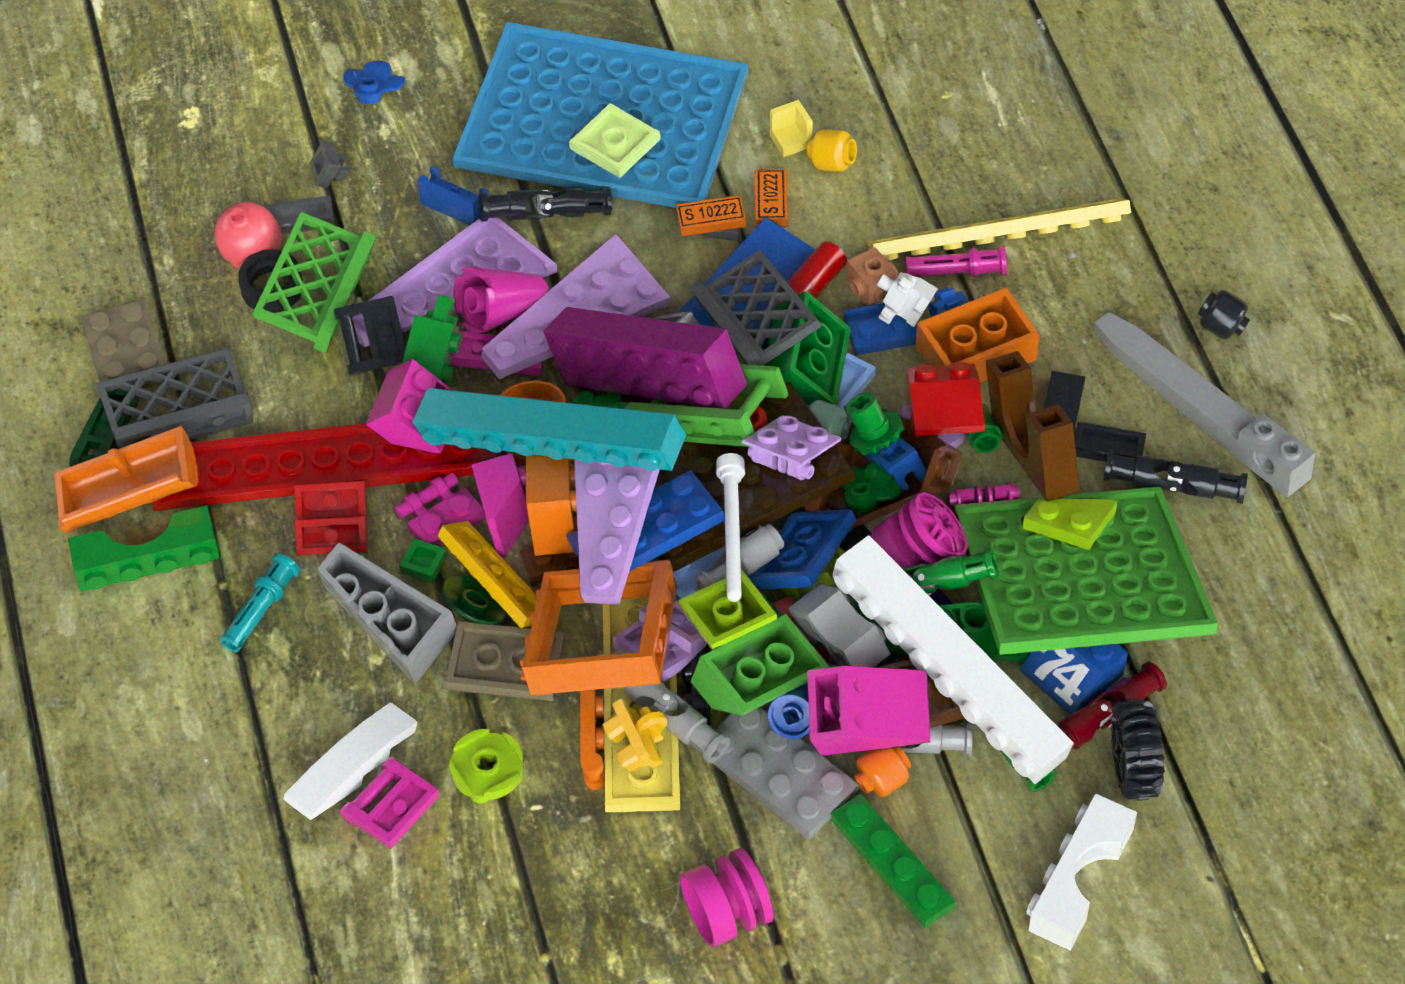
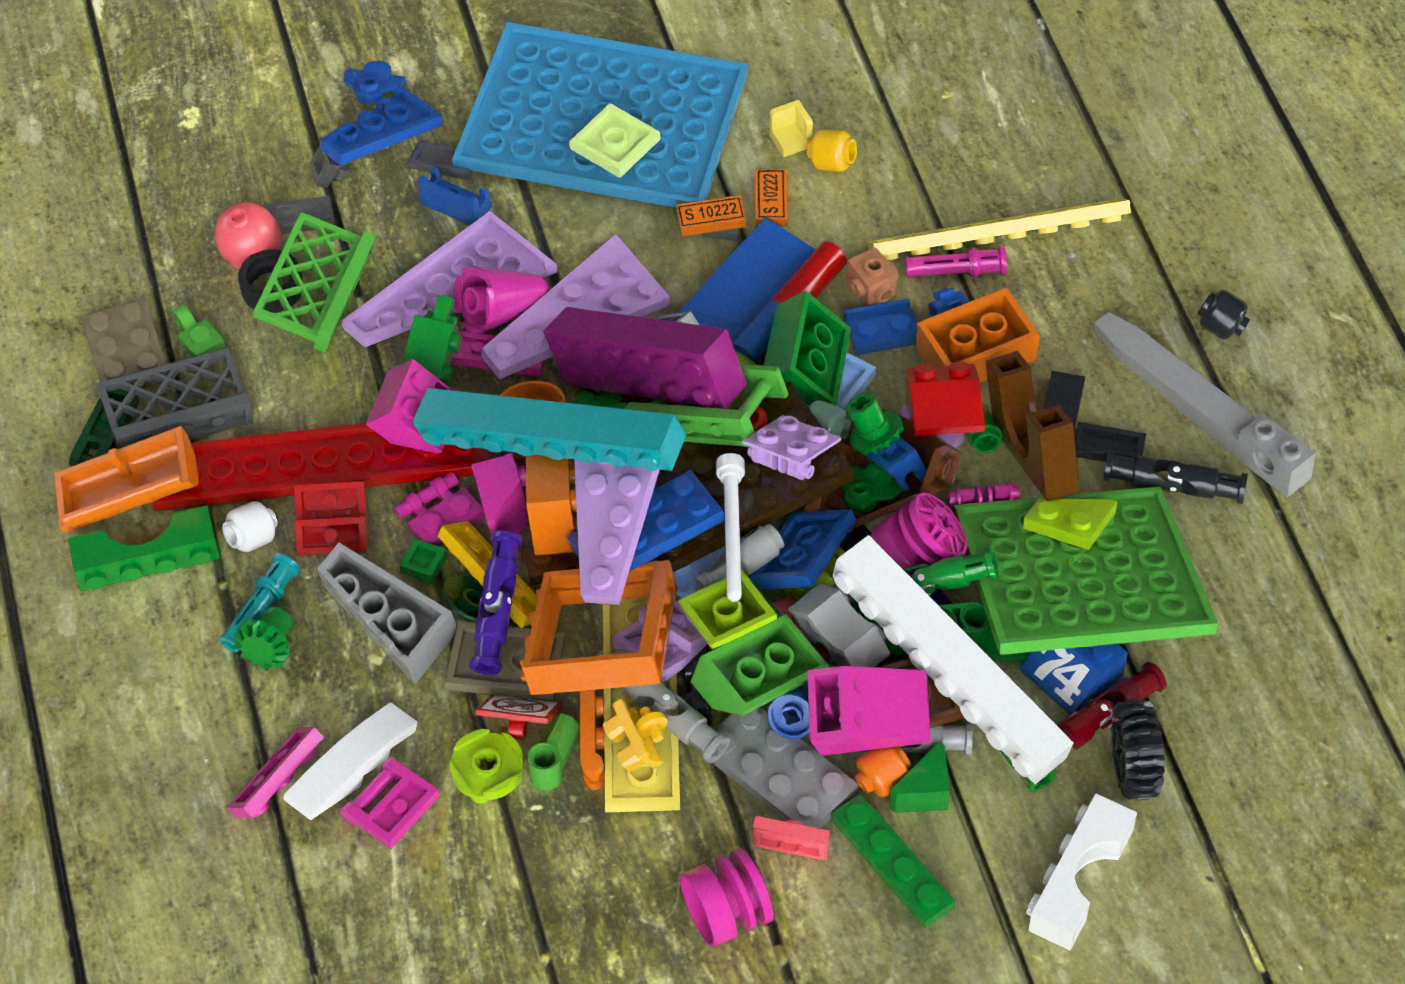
(196, 337): none -> bright green plate
(249, 526): none -> white head
(265, 639): none -> green gear
(275, 773): none -> dark pink plate
(382, 332): black plate -> none
(386, 125): none -> blue wing
(438, 156): none -> flat silver tile
(497, 599): none -> dark purple piece
(519, 711): none -> piece
(553, 751): none -> bright green piece
(566, 202): black piece -> none
(725, 317): dark grey fence -> none
(791, 837): none -> coral plate
(906, 297): white piece -> none
(924, 785): none -> green slope

